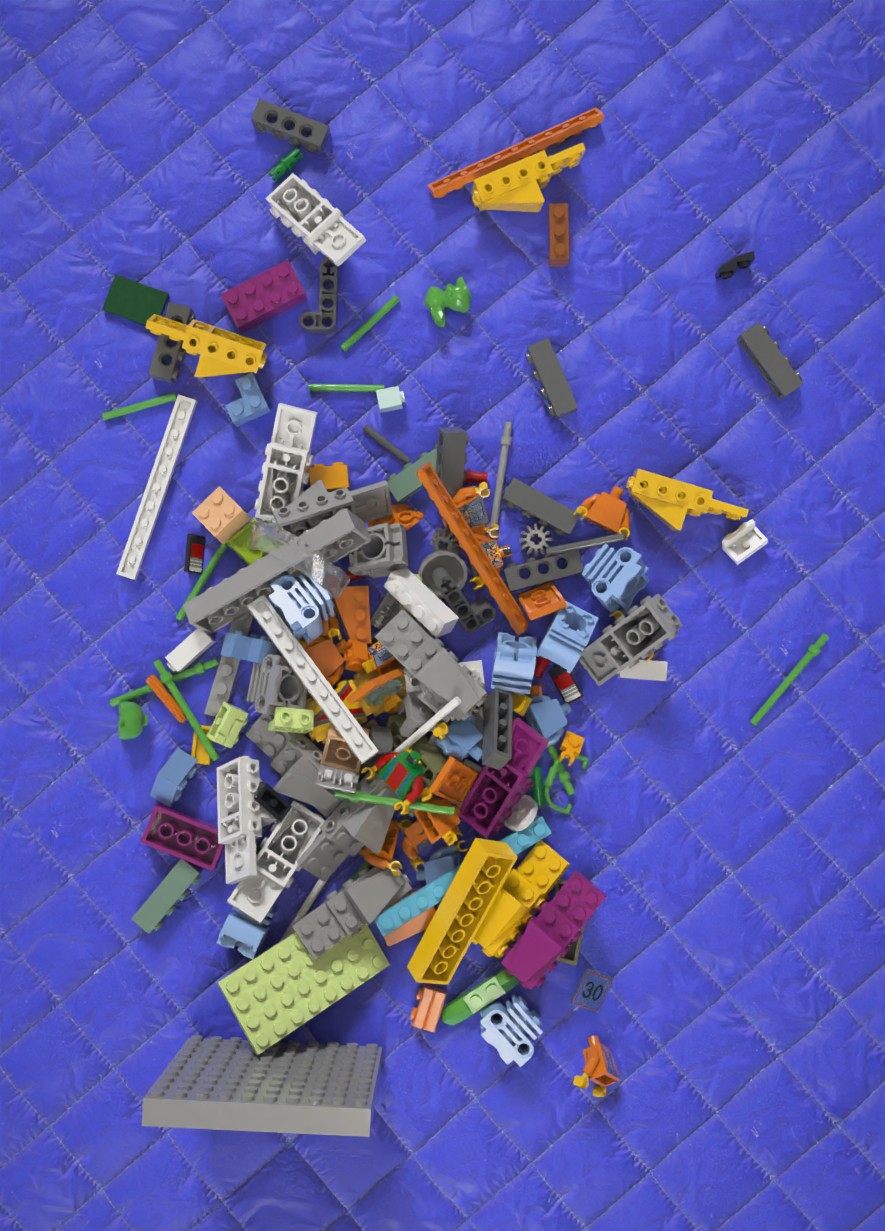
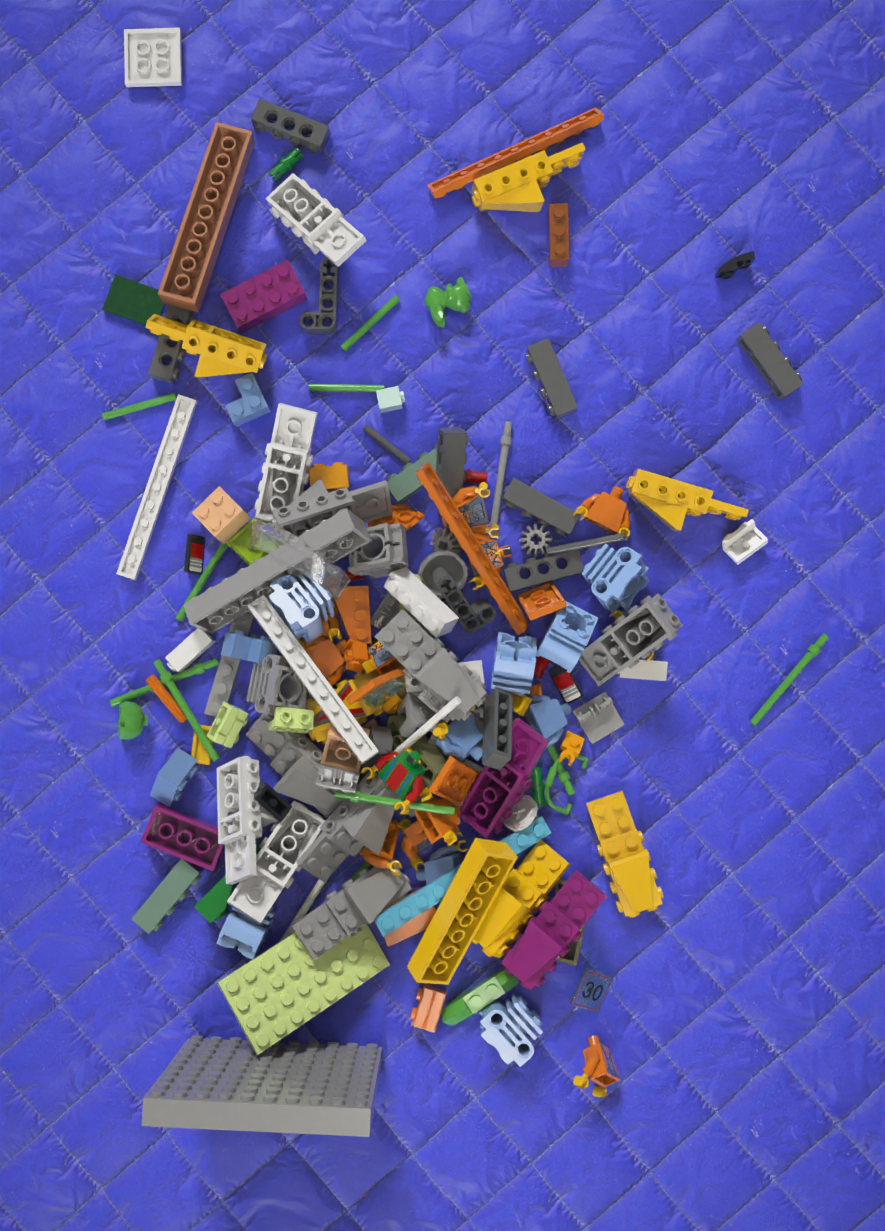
(153, 57): none -> white plate
(207, 217): none -> nougat brick
(214, 903): none -> green slope
(598, 717): none -> light grey hinge
(624, 855): none -> yellow wedge

